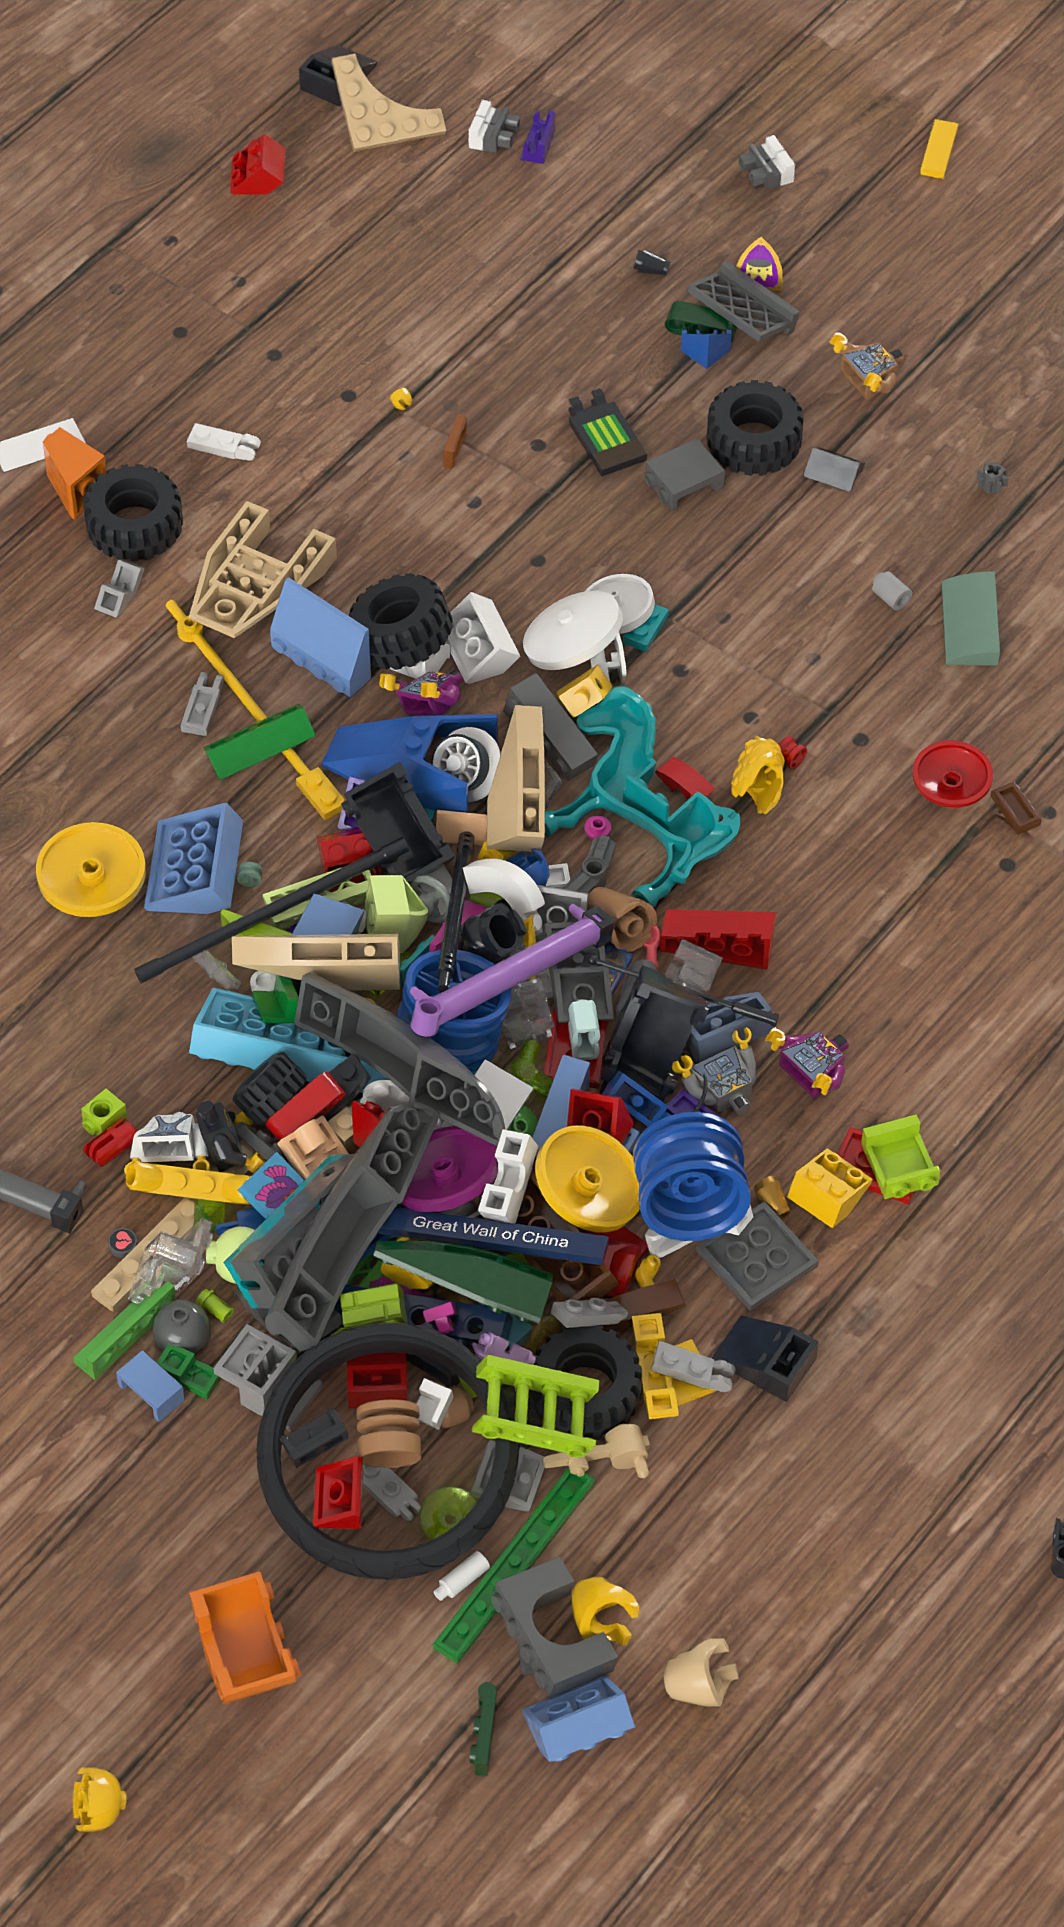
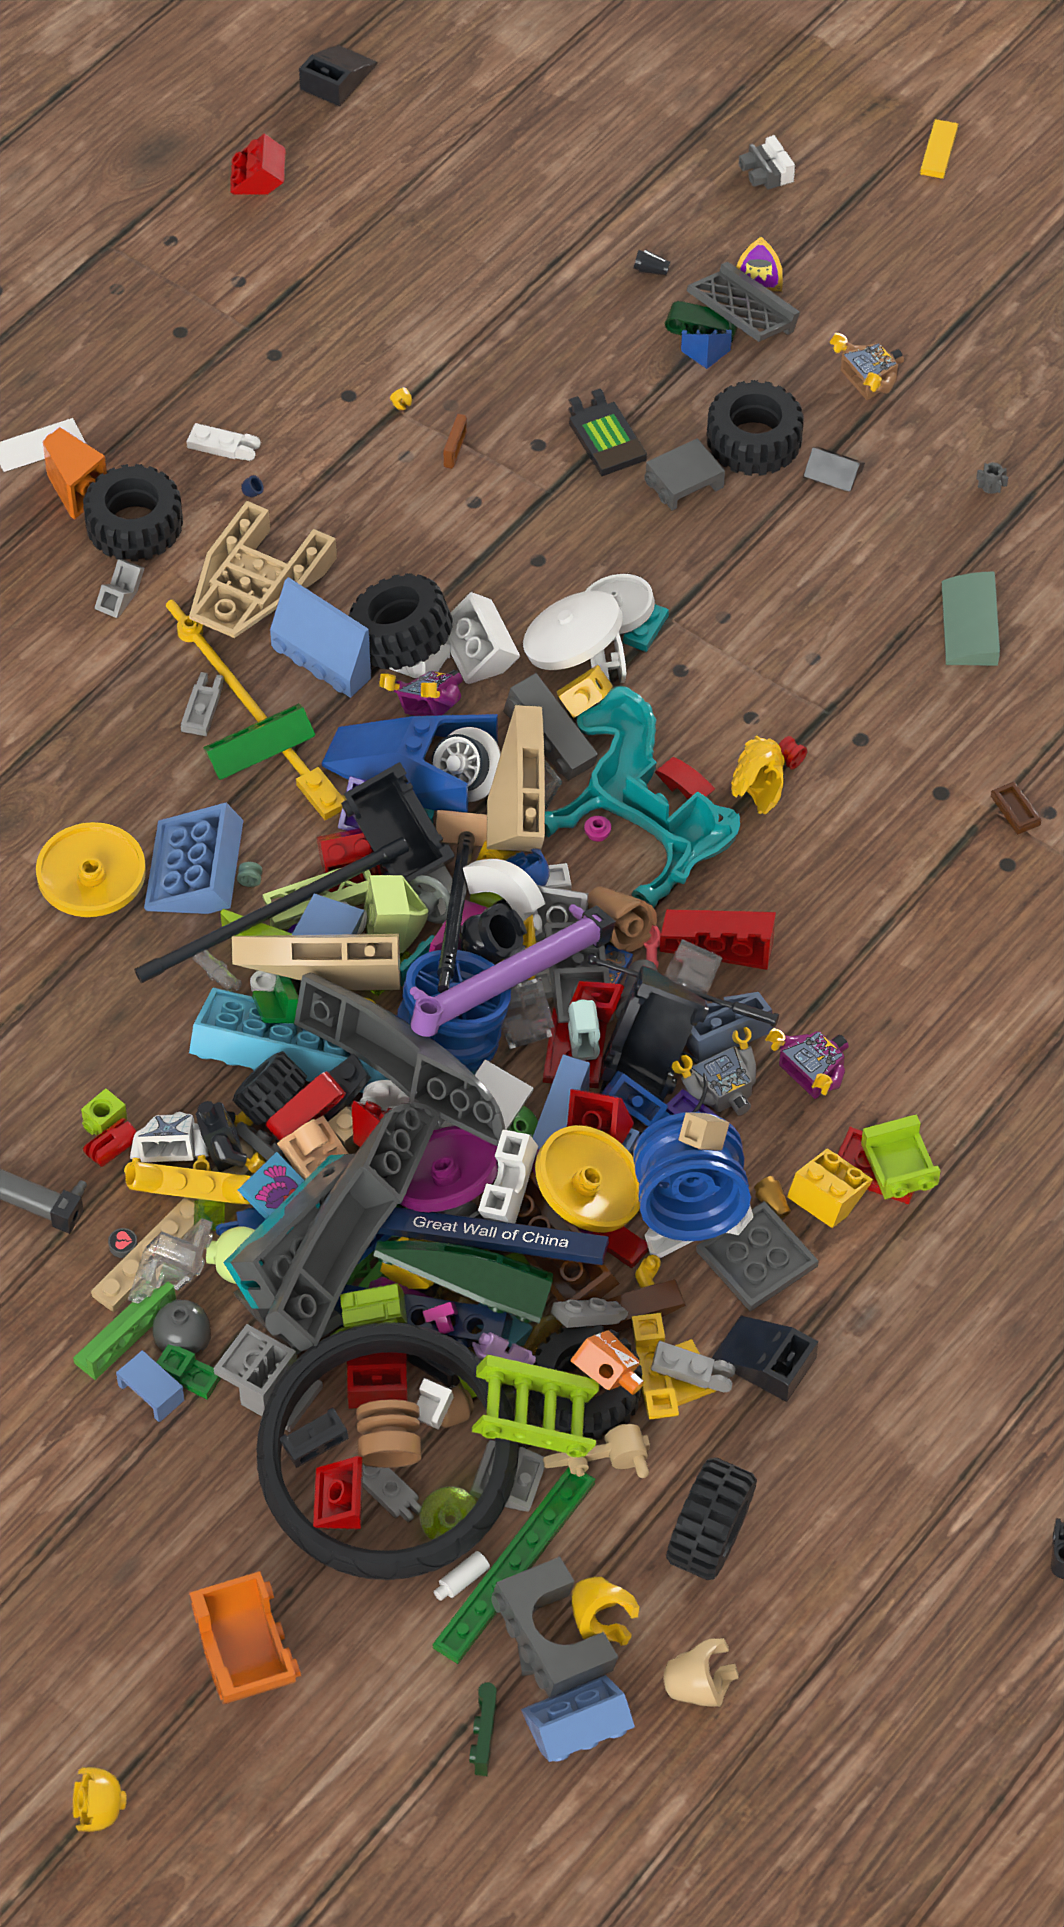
(214, 1305): lime pin -> none
(252, 486): none -> dark blue hinge
(373, 117): tan plate -> none
(490, 128): dark grey hips -> none
(525, 1070): clear neon green arm -> none
(539, 138): dark purple hinge -> none
(594, 866): dark grey piece -> none
(603, 994): none -> red slope
(608, 1362): none -> orange torso
(621, 1261): red slope -> none
(703, 1131): none -> tan panel
(711, 1518): none -> black tyre
(891, 590): light grey brick -> none
(952, 764): red dish -> none

